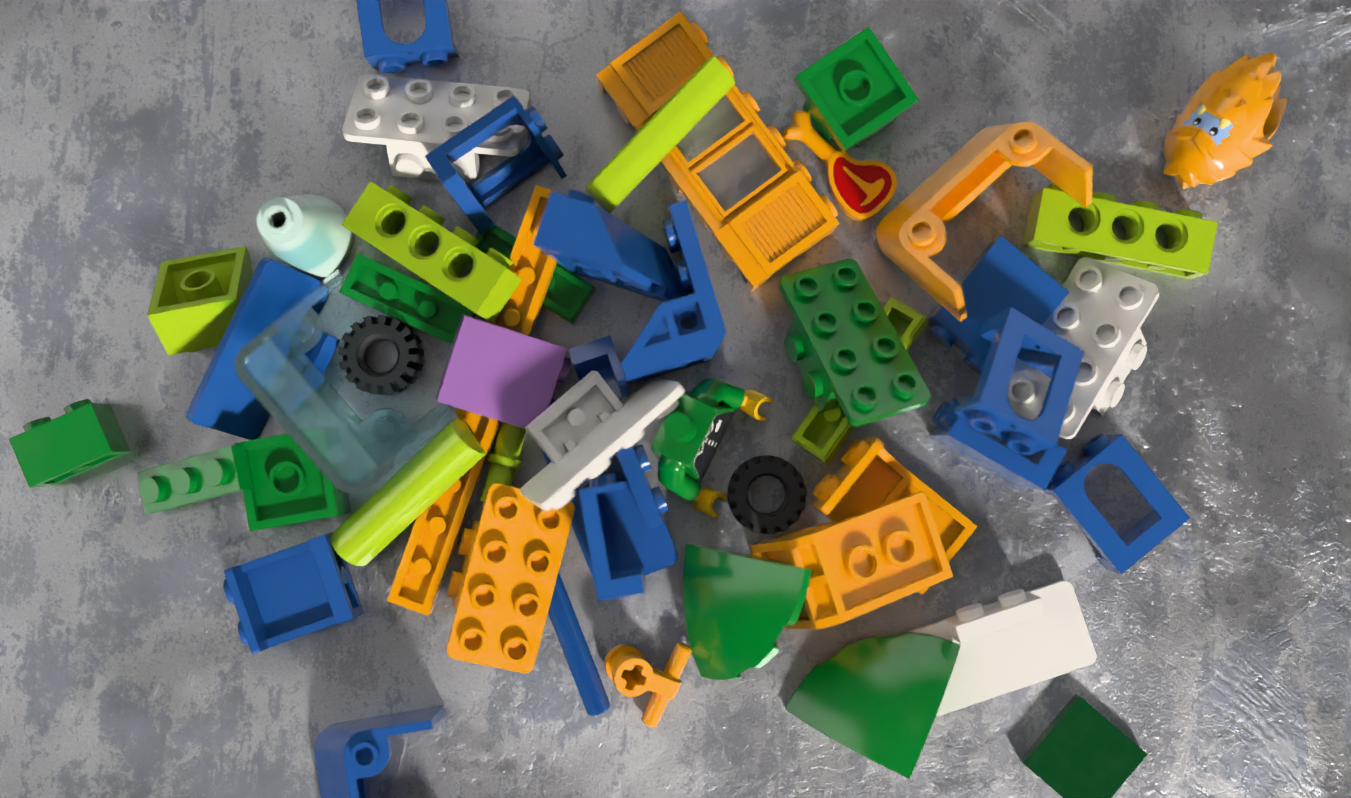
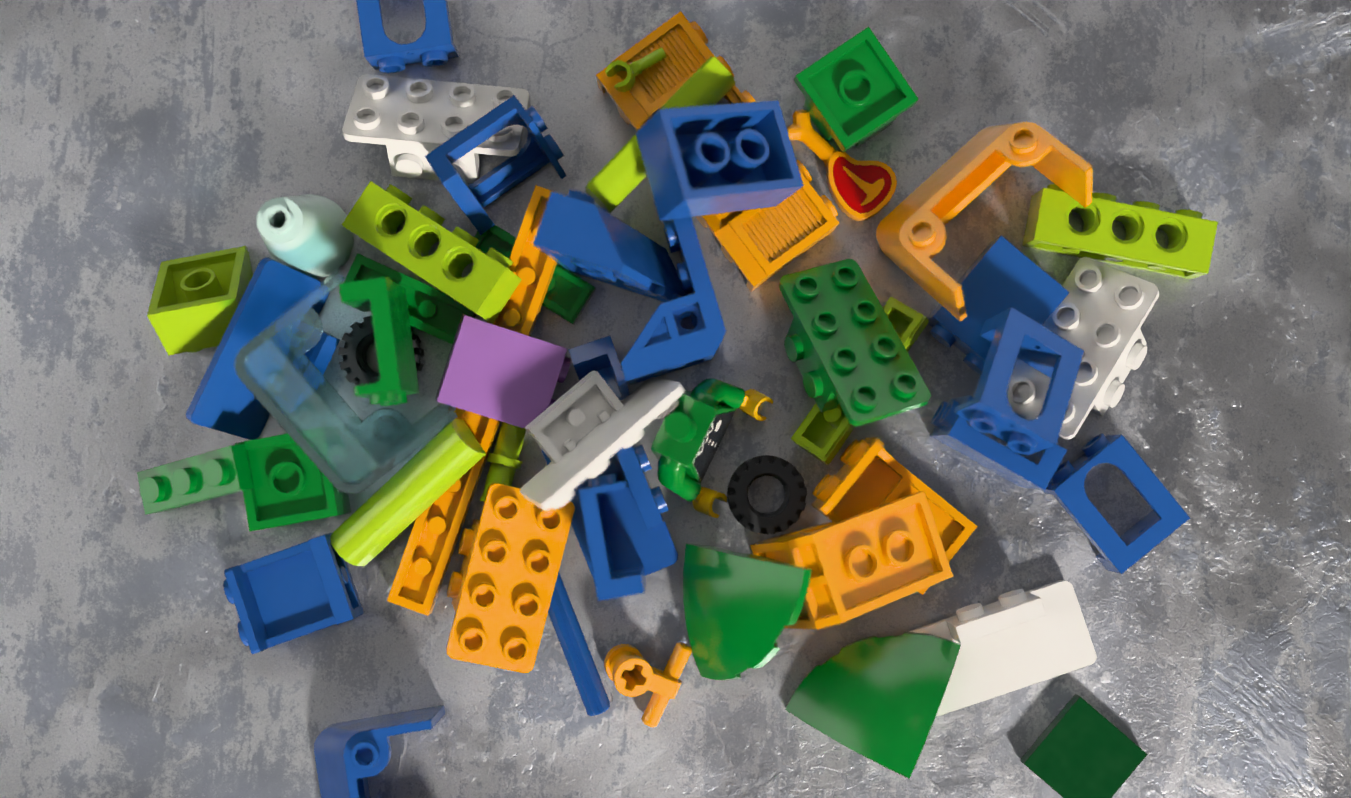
(68, 444): green brick -> none
(392, 338): none -> green panel
(633, 68): none -> lime hand
(718, 159): none -> blue brick
(1225, 122): light orange head -> none

